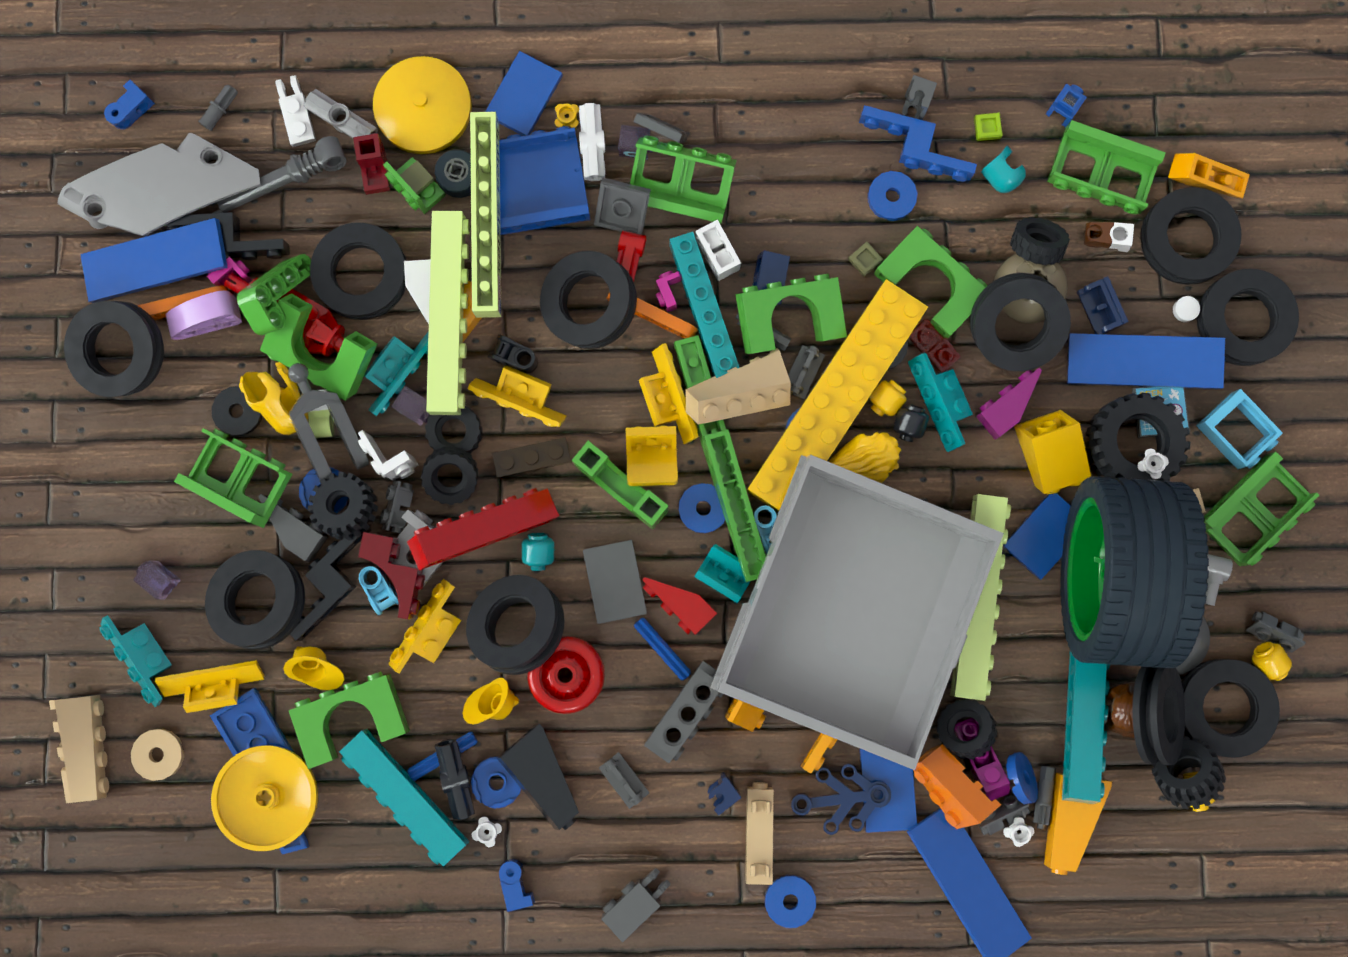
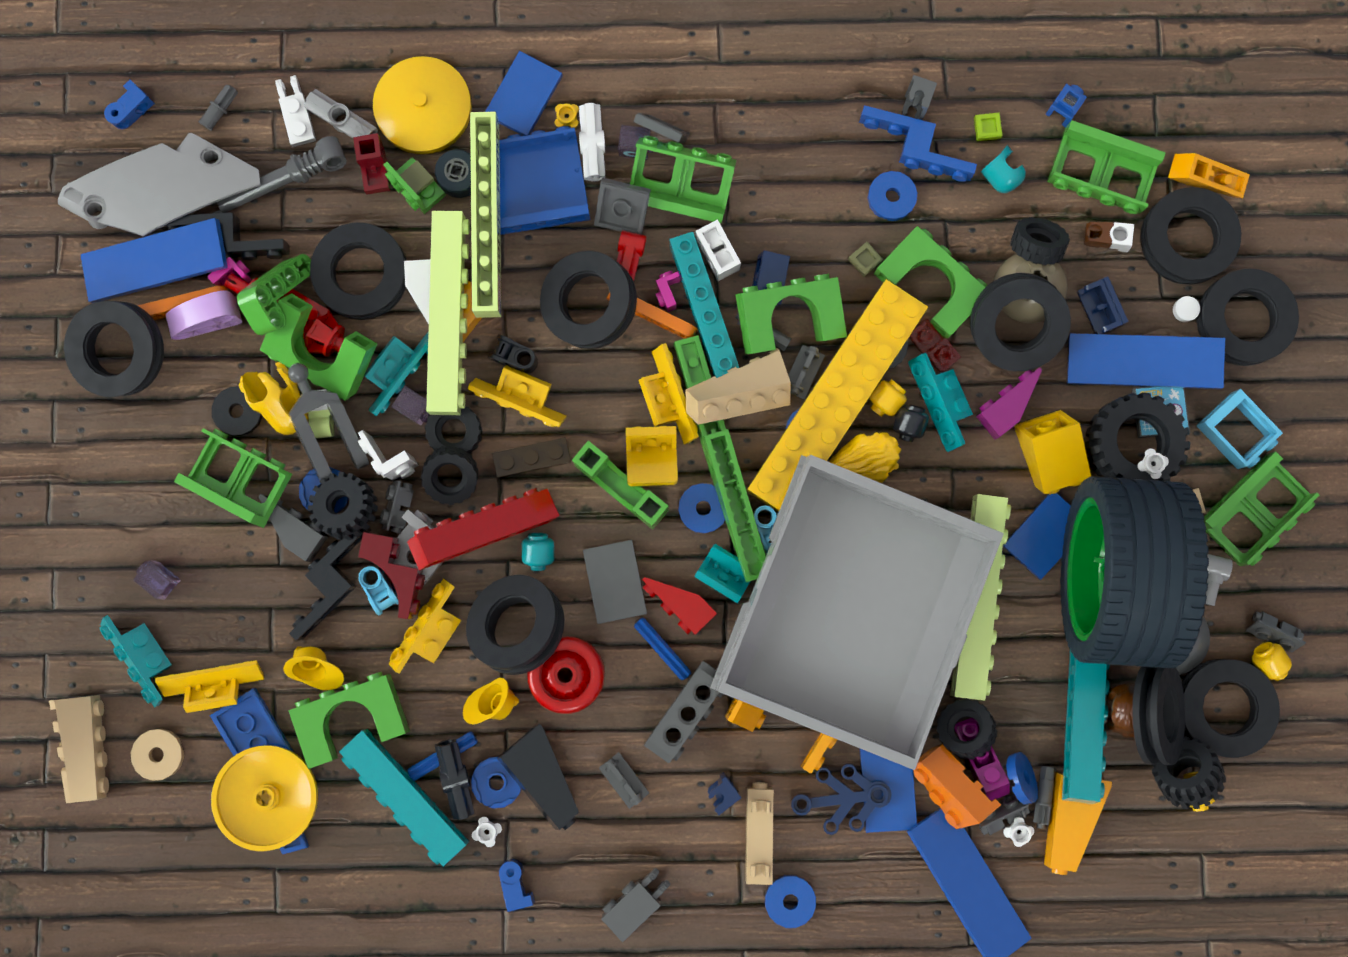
(224, 589): black tyre -> none

